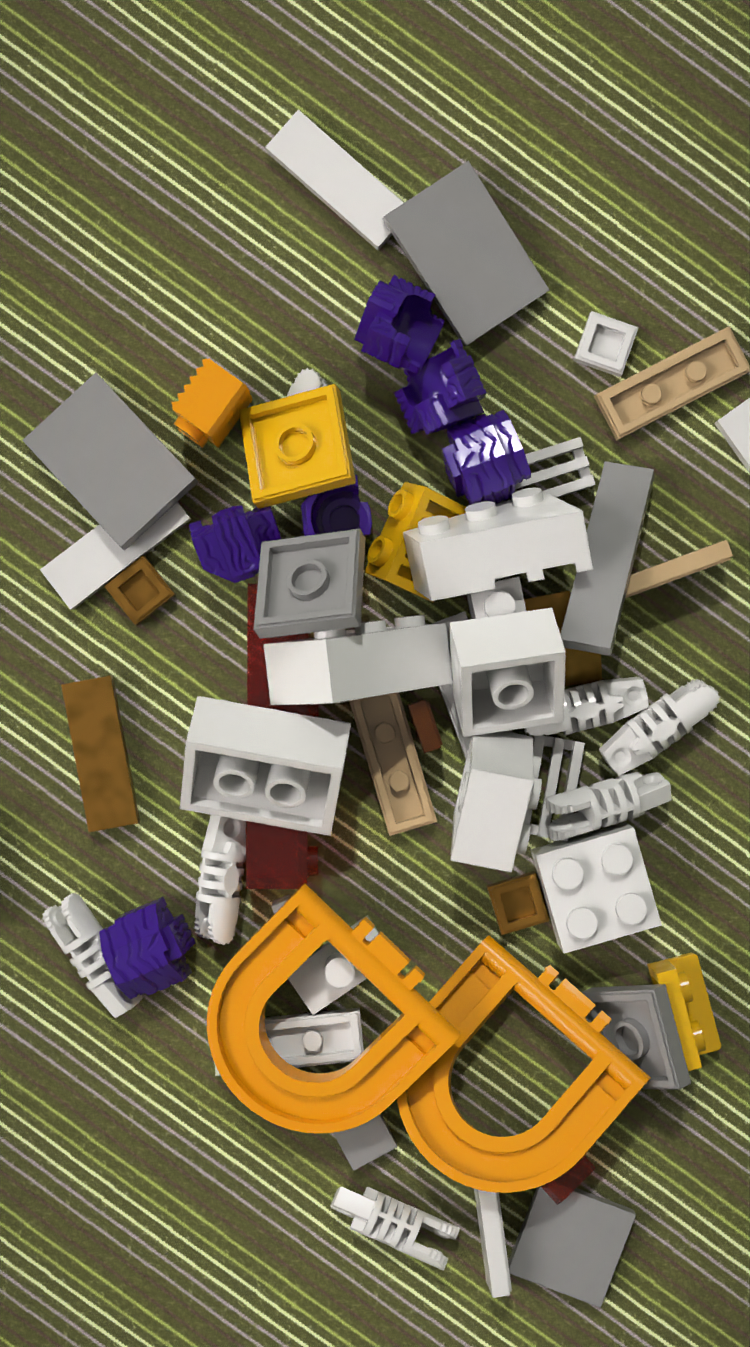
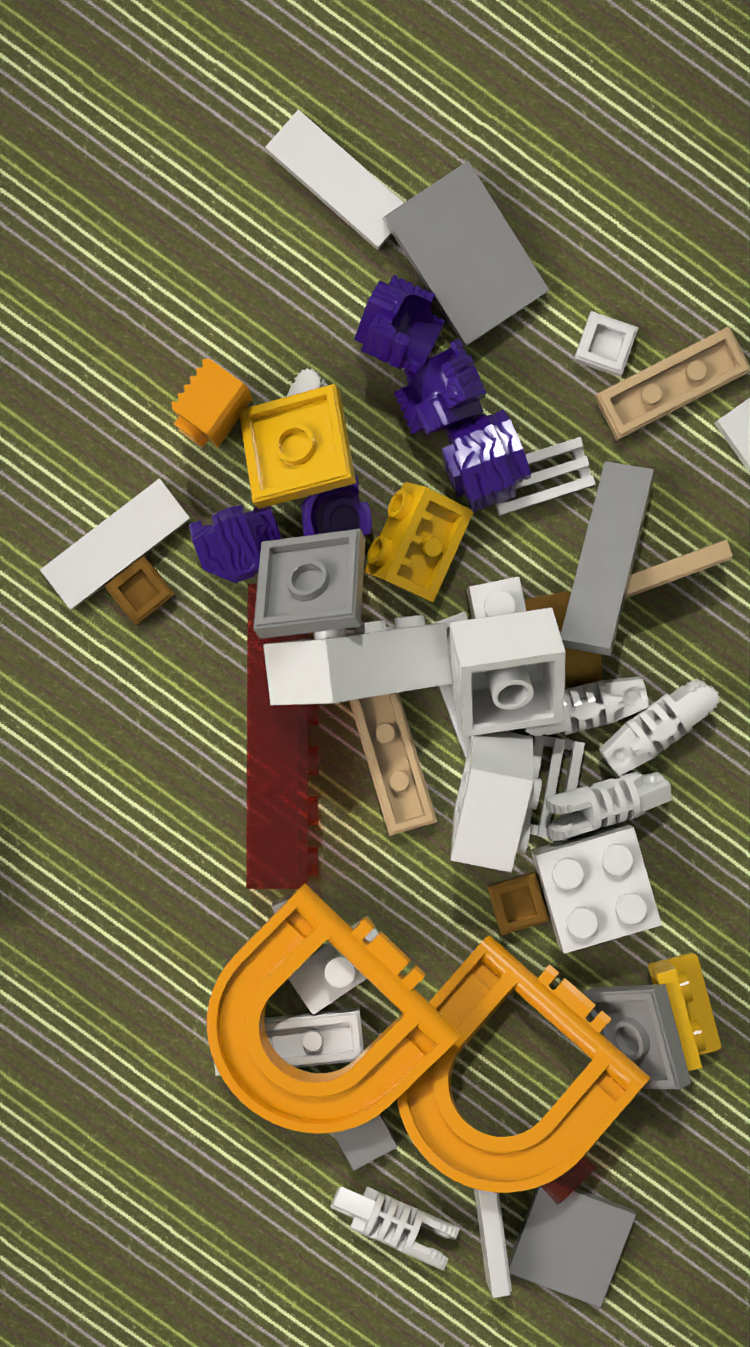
(78, 933): white hinge -> none
(100, 753): pearl gold tile -> none
(110, 461): light grey tile -> none
(147, 949): dark purple hair -> none
(220, 879): white hinge -> none
(263, 765): white slope -> none
(425, 725): reddish brown tile -> none
(496, 542): white wedge -> none

